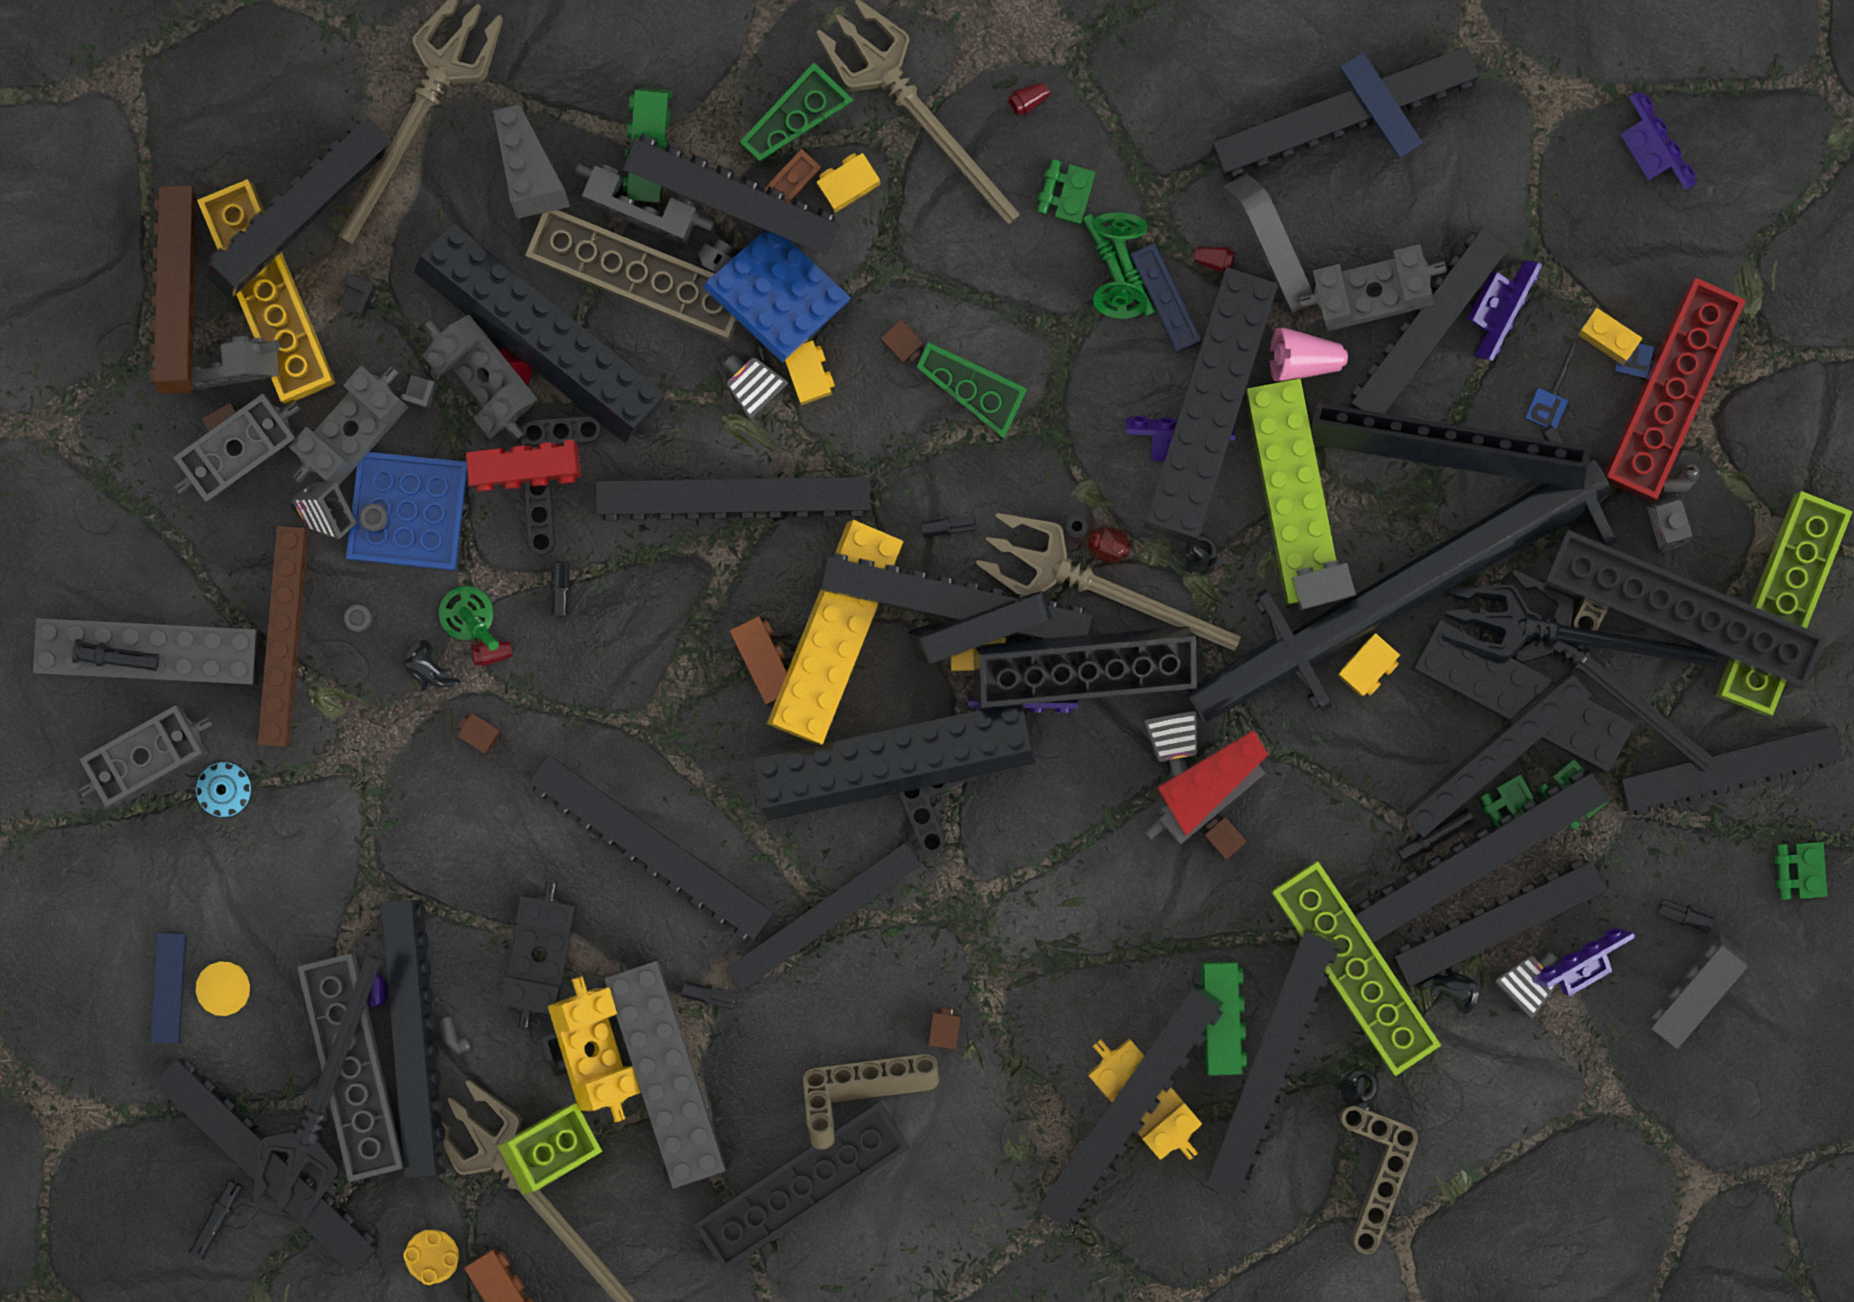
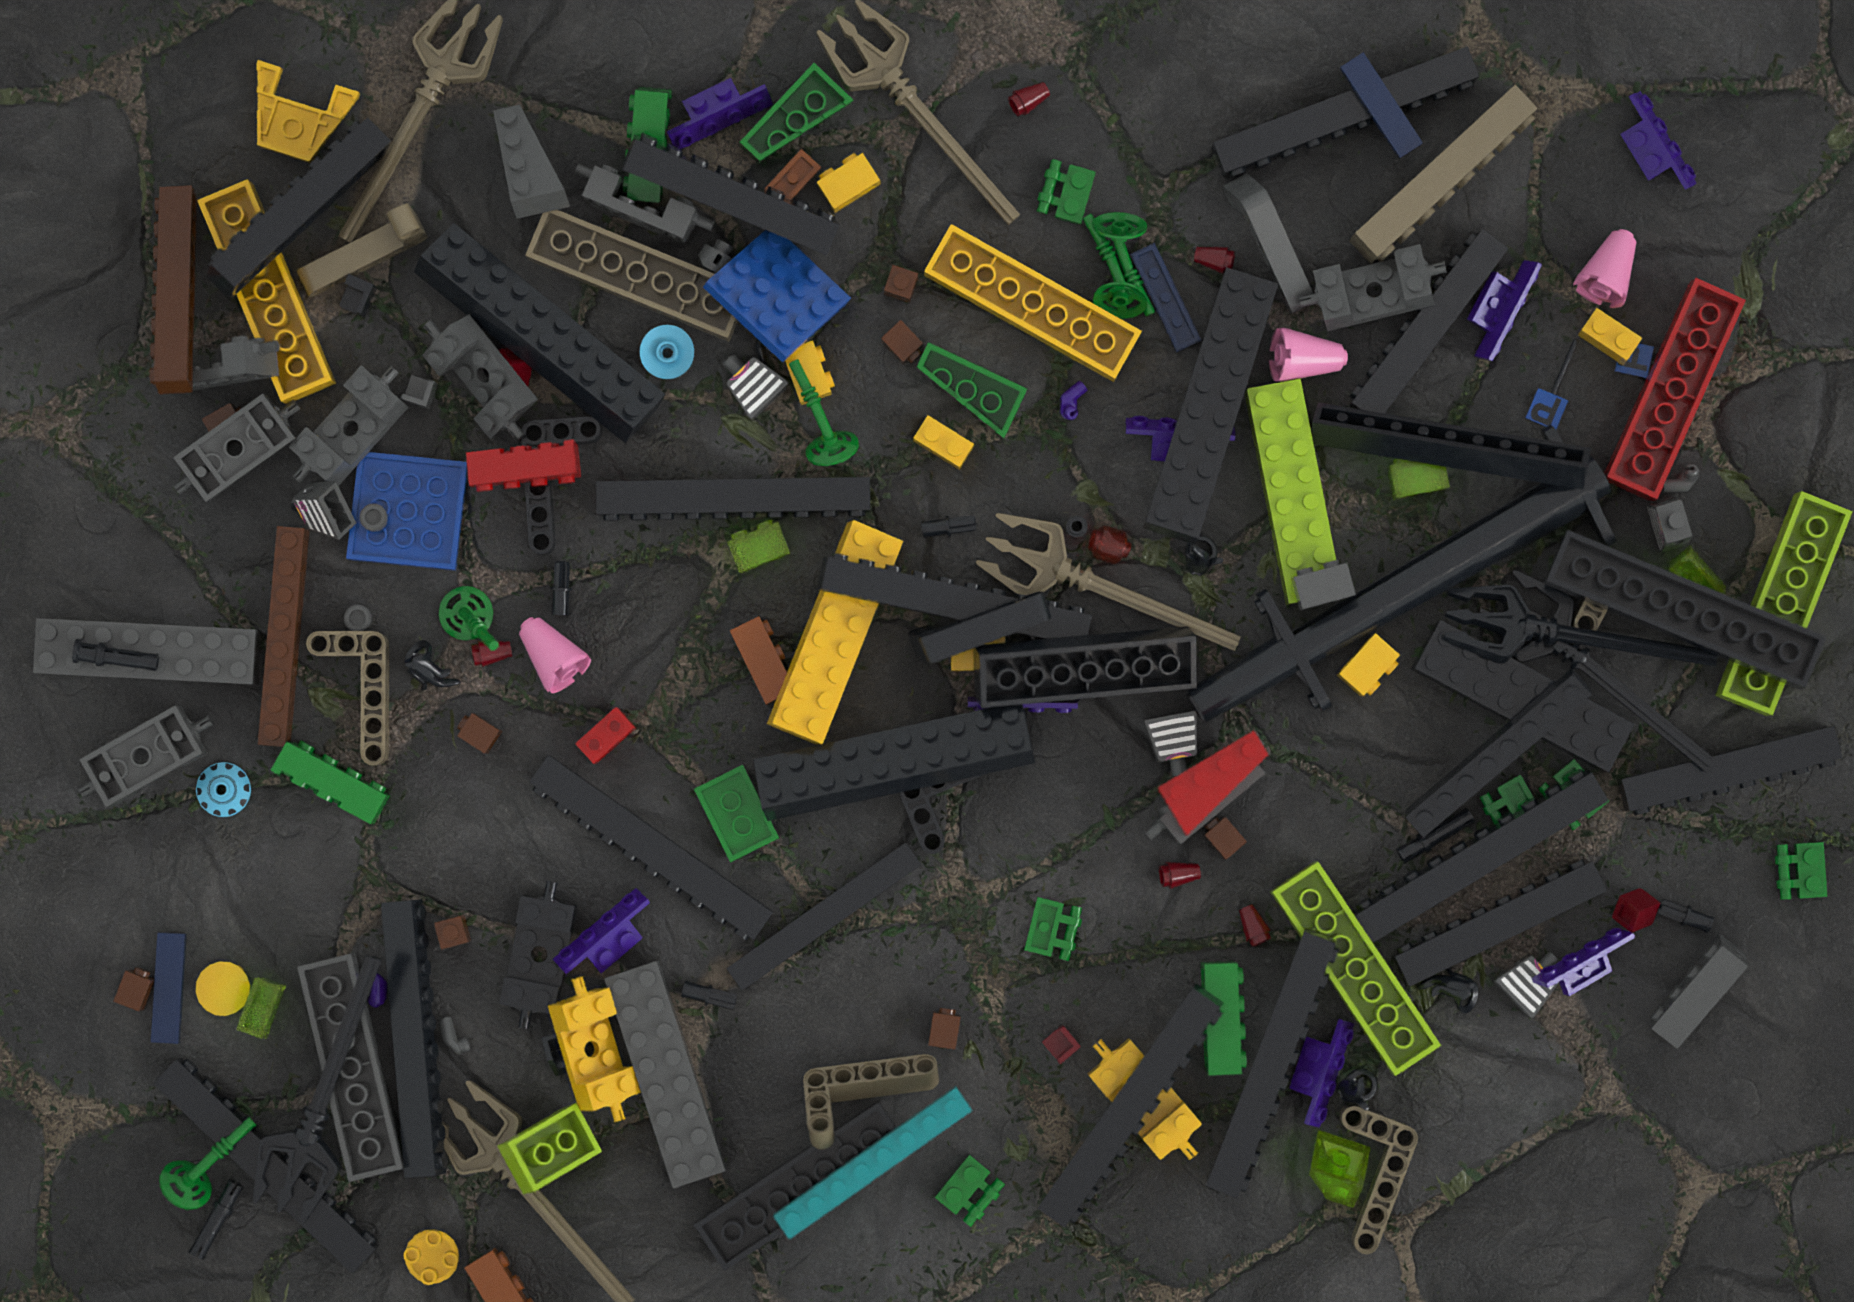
(135, 989): none -> reddish brown brick
(193, 1172): none -> green dish
(261, 1007): none -> clear neon green brick
(292, 126): none -> yellow wing
(331, 781): none -> green wedge
(364, 253): none -> dark tan beam
(368, 685): none -> dark tan beam
(452, 932): none -> reddish brown brick
(552, 654): none -> bright pink cone
(605, 735): none -> red brick
(607, 937): none -> dark purple bracket
(660, 339): none -> medium azure dish
(716, 110): none -> dark purple bracket
(736, 813): none -> green plate
(758, 547): none -> clear neon green brick
(829, 438): none -> green dish
(872, 1162): none -> teal brick
(901, 284): none -> reddish brown brick
(943, 442): none -> yellow brick
(962, 1186): none -> green plate
(1032, 303): none -> yellow brick
(1044, 928): none -> green plate
(1061, 1044): none -> dark red panel
(1069, 398): none -> dark purple arm
(1177, 874): none -> dark red cone
(1254, 926): none -> dark red cone
(1319, 1068): none -> dark purple bracket
(1339, 1168): none -> clear neon green slope
(1416, 478): none -> clear neon green brick
(1449, 169): none -> dark tan brick
(1609, 270): none -> bright pink cone
(1636, 910): none -> dark red panel
(1694, 568): none -> clear neon green brick

